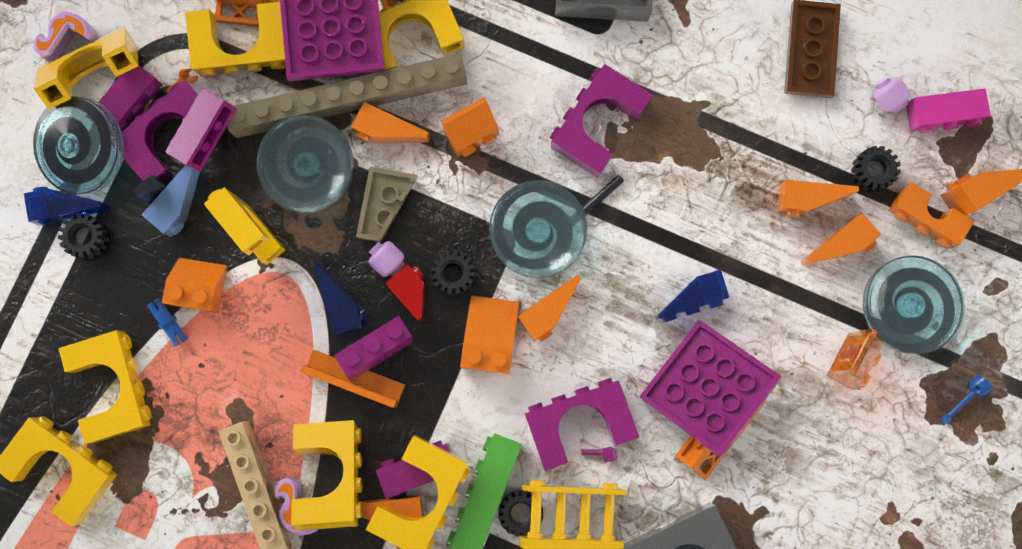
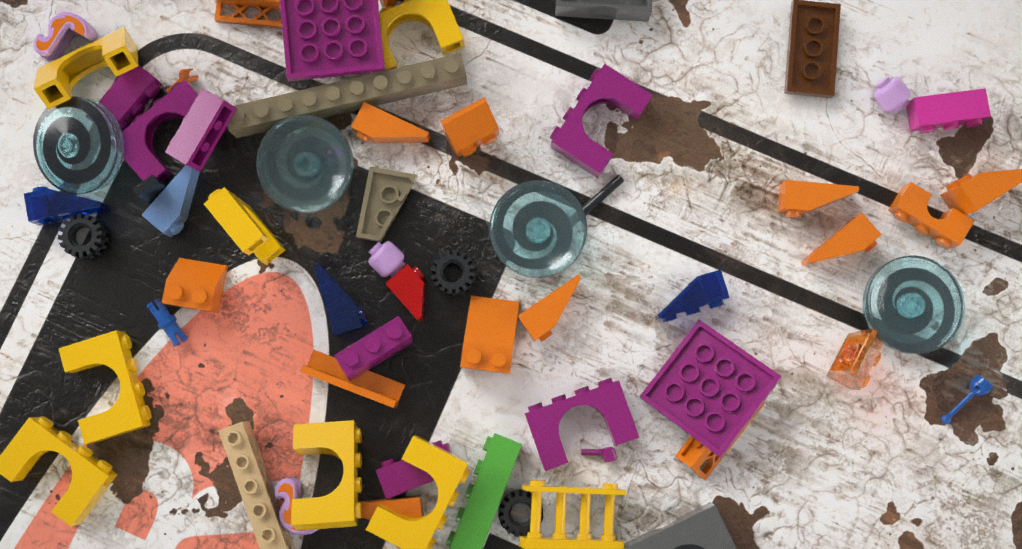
(208, 56): yellow arch -> none
(888, 162): black tyre -> none

